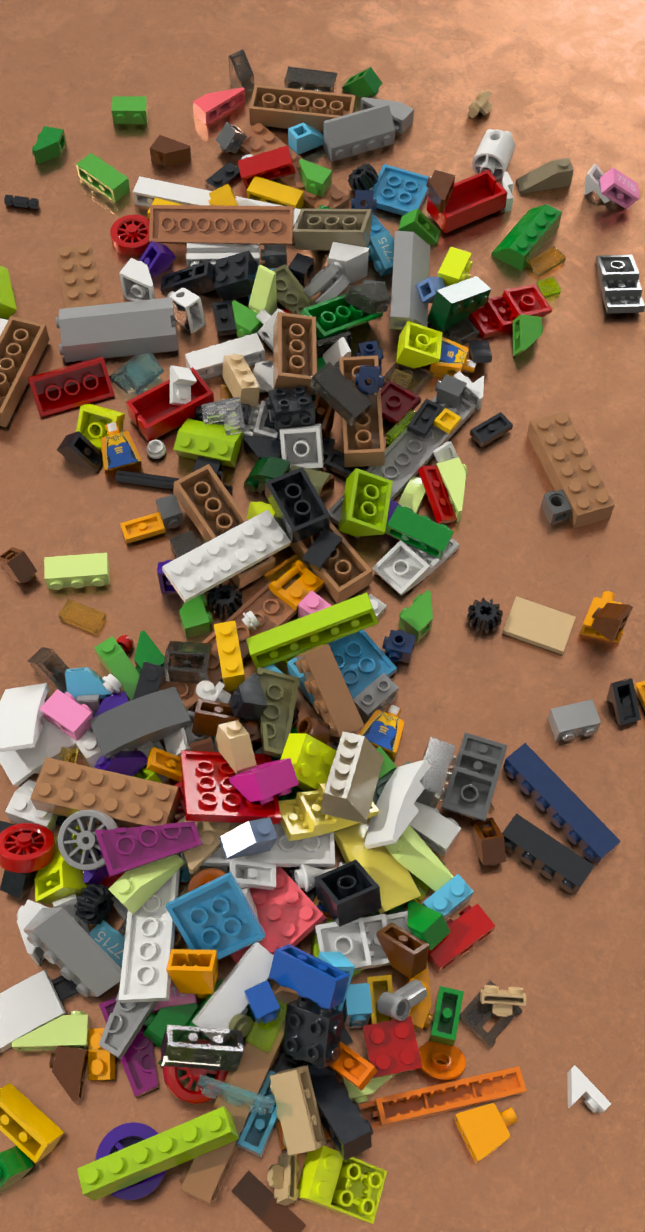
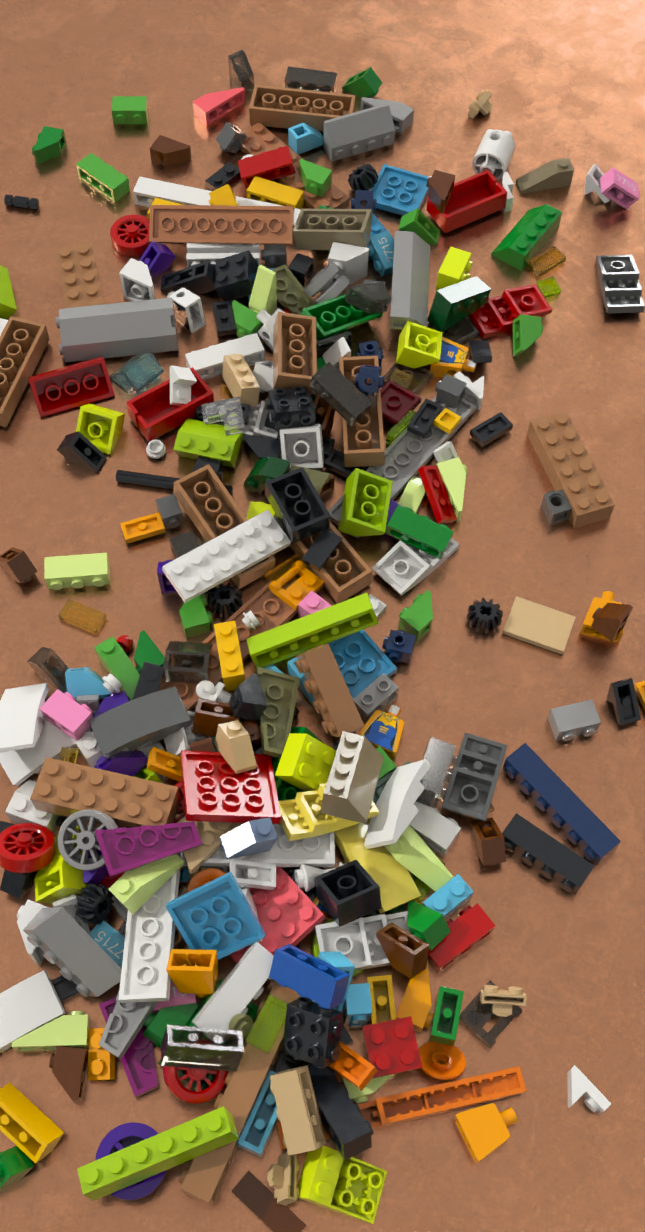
(118, 449): torso -> none
(235, 1095): clear light blue plate -> none
(262, 1002): blue brick -> none
(266, 780): dark pink slope -> none
(316, 728): reddish brown head -> none
(400, 1002): light grey piece -> none
(428, 288): medium blue brick -> none

